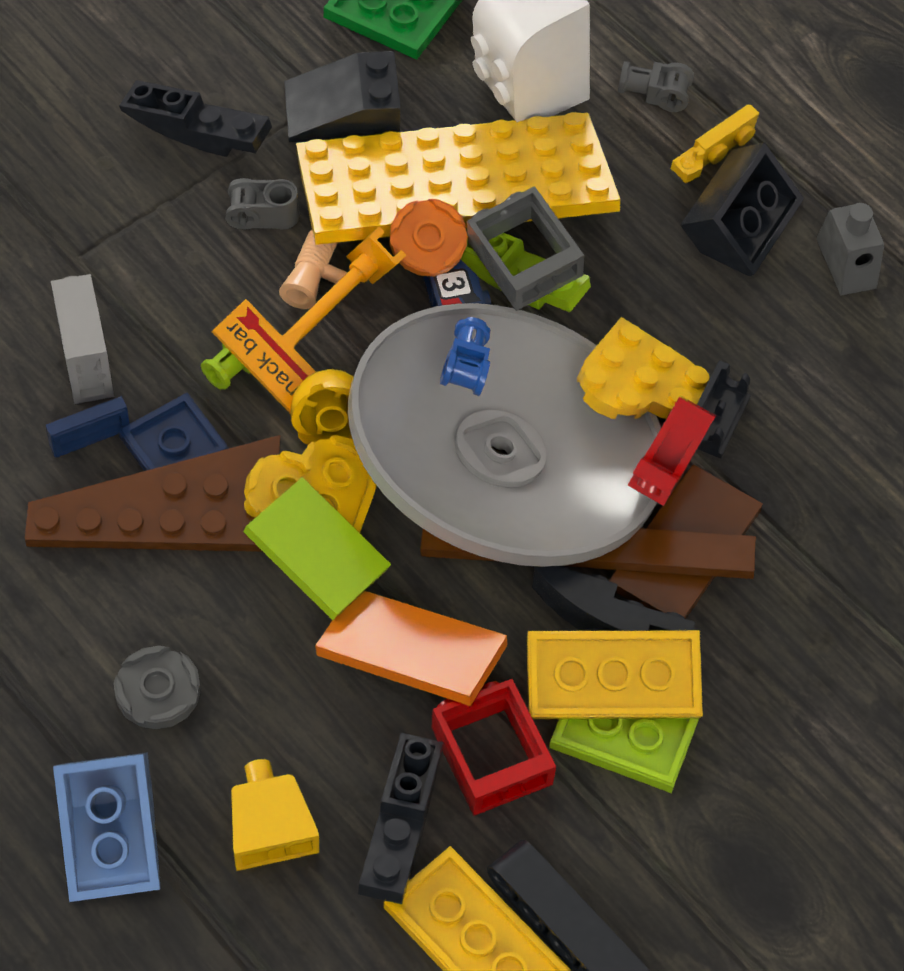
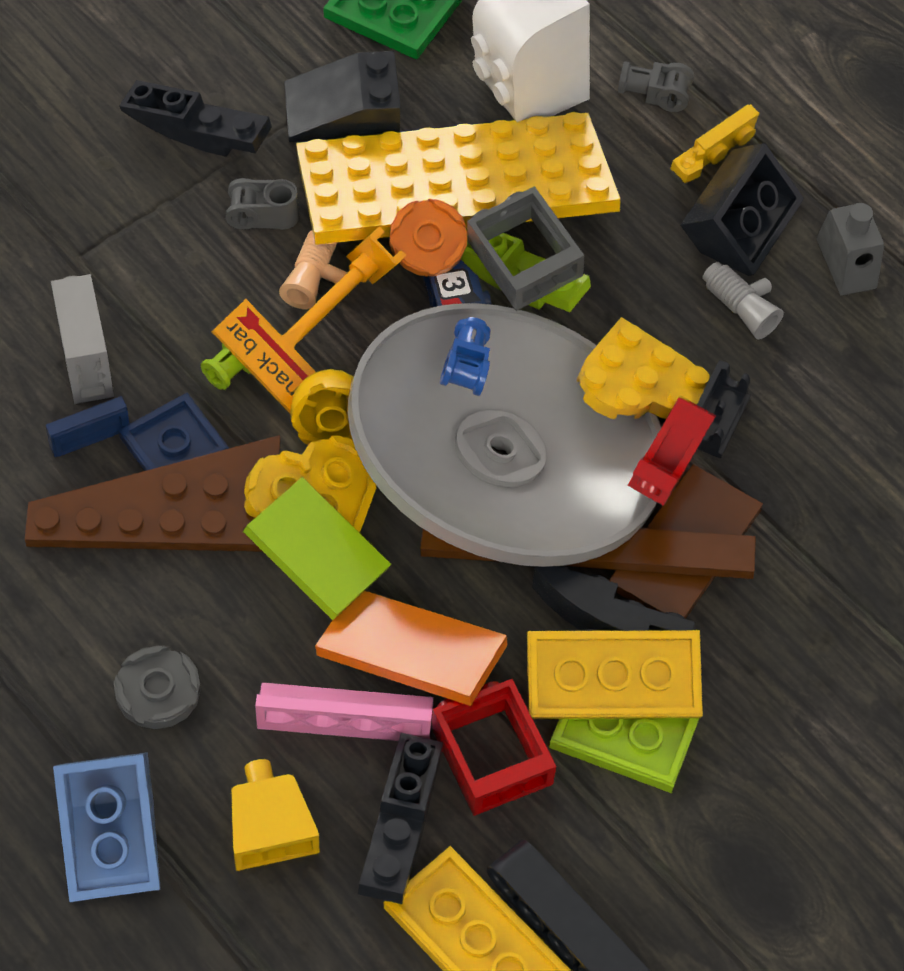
(342, 712): none -> bright pink fence
(744, 299): none -> light grey piece

